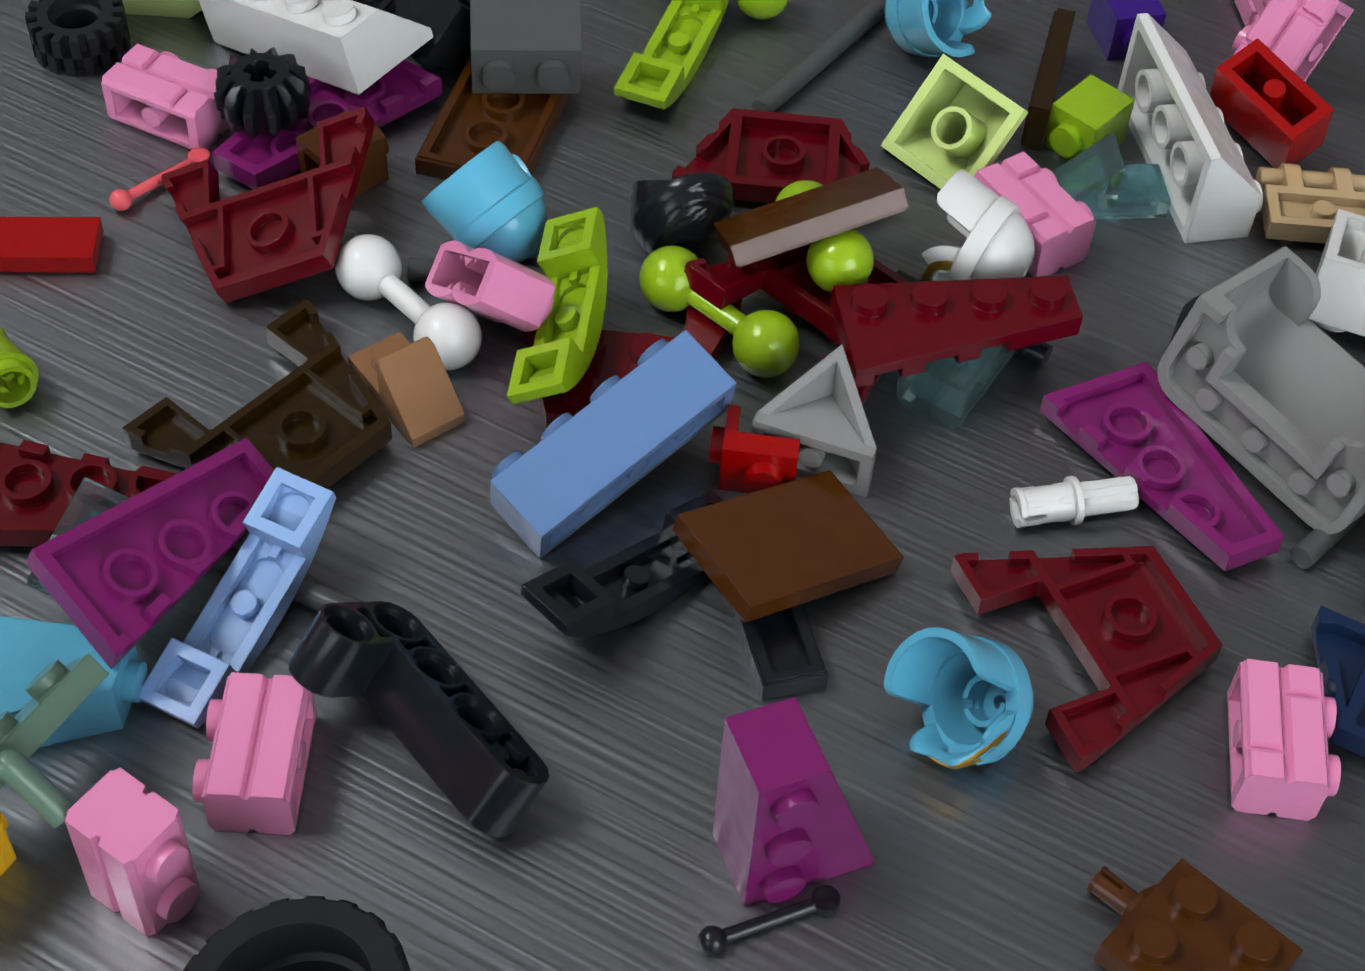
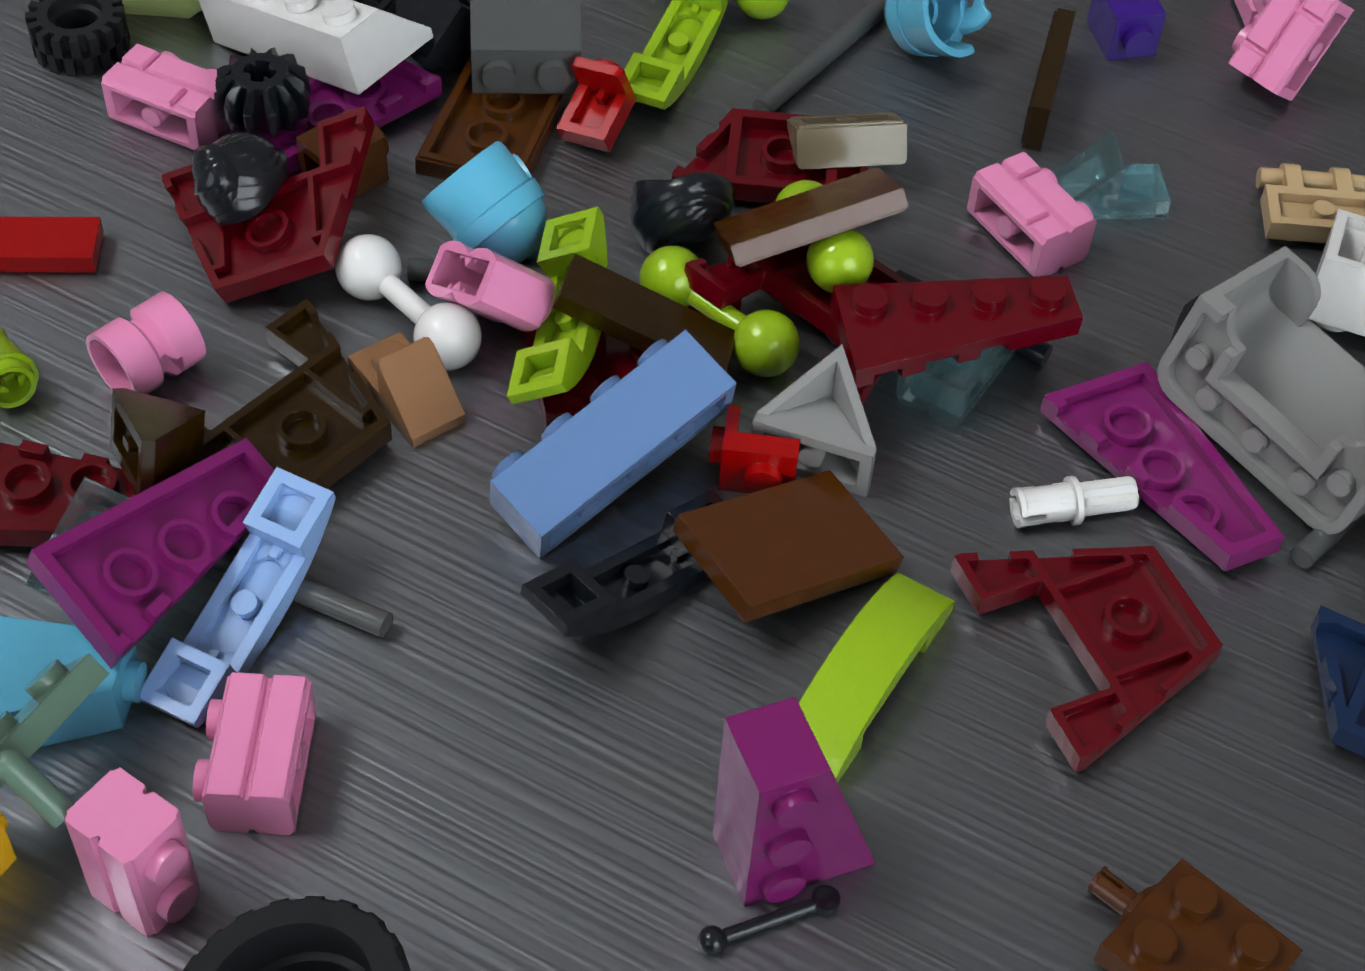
(122, 199): coral hinge -> none
(154, 342): none -> bright pink wheel
(154, 437): none -> dark brown slope
(237, 176): none -> black hair
(427, 704): black beam -> none
(597, 105): none -> red bracket
(634, 311): none -> dark brown tile
(782, 653): black tile -> none
(848, 140): none -> dark tan slope
(869, 664): none -> lime slope
(953, 124): yellowish green slope -> none
(969, 693): medium azure helmet -> none
(996, 234): white helmet -> none
(1087, 116): lime brick -> none
(1187, 137): white slope -> none
(1270, 105): red brick -> none
(1280, 740): bright pink brick -> none

